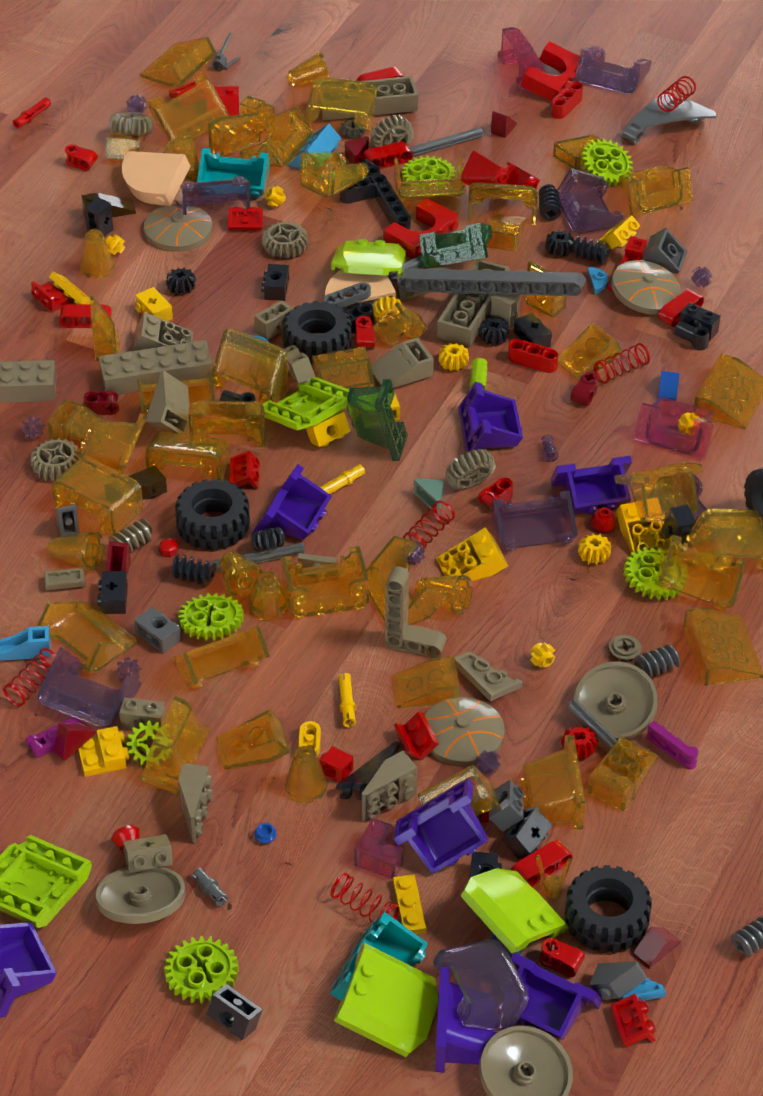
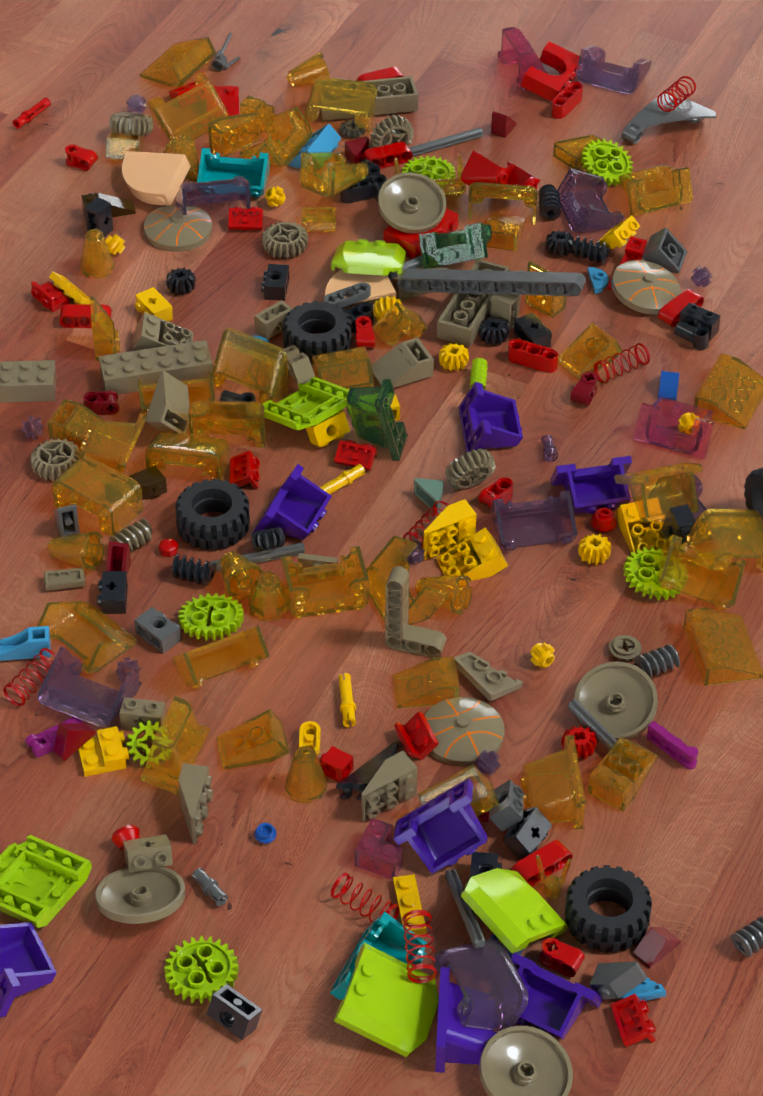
(319, 215): none -> clear yellow plate
(352, 454): none -> red bracket
(411, 203): none -> dark tan dish
(430, 977): none -> red piece
(449, 529): none -> yellow slope
(466, 912): none -> dark grey axle

